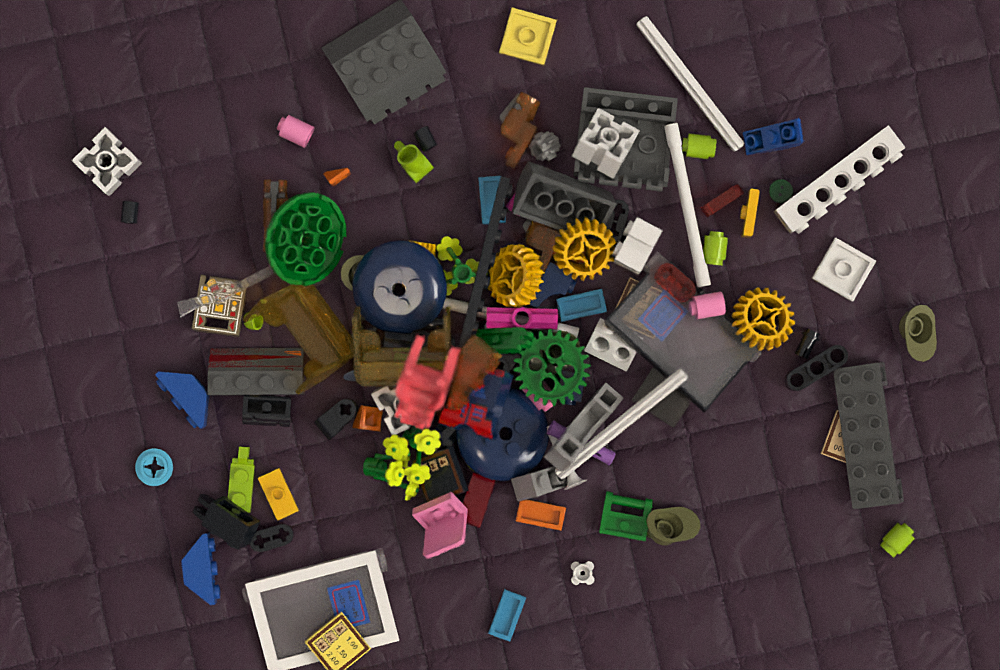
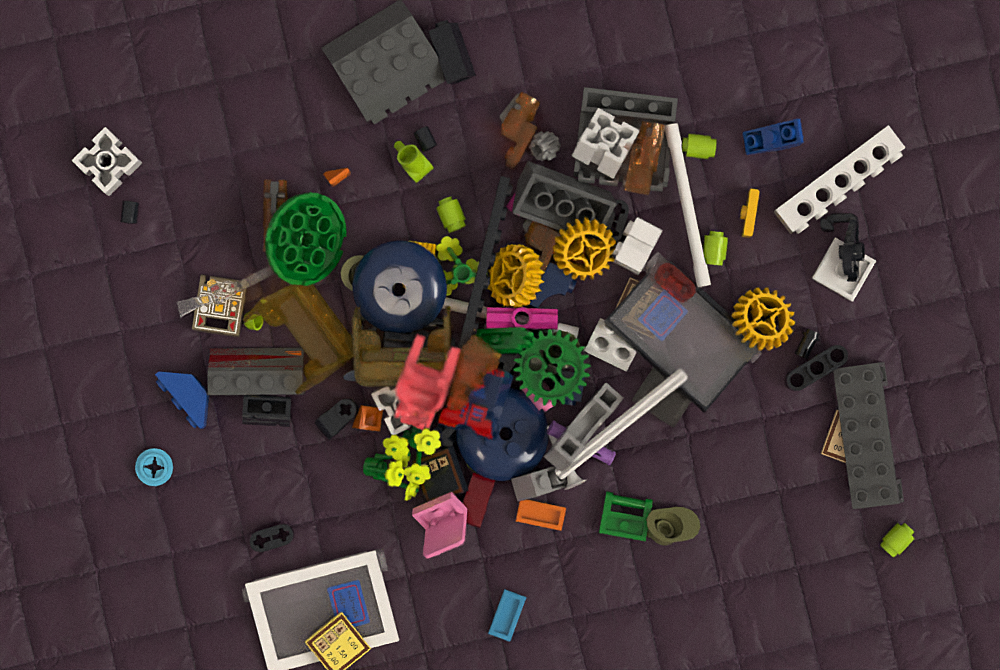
(200, 570): blue slope -> none
(227, 520): black hinge -> none
(242, 479): lime hinge -> none
(278, 494): yellow plate -> none
(295, 130): bright pink brick -> none
(451, 214): none -> lime brick
(452, 52): none -> black brick
(488, 189): dark azure tile -> none
(527, 36): light yellow tile -> none
(581, 305): dark azure tile -> none
(587, 577): white plate -> none
(644, 158): none -> clear orange plate
(690, 83): white axle -> none
(707, 305): bright pink brick -> none
(722, 200): clear red beam -> none
(780, 191): dark green tile -> none
(852, 250): none -> black animal
(919, 332): olive piece -> none

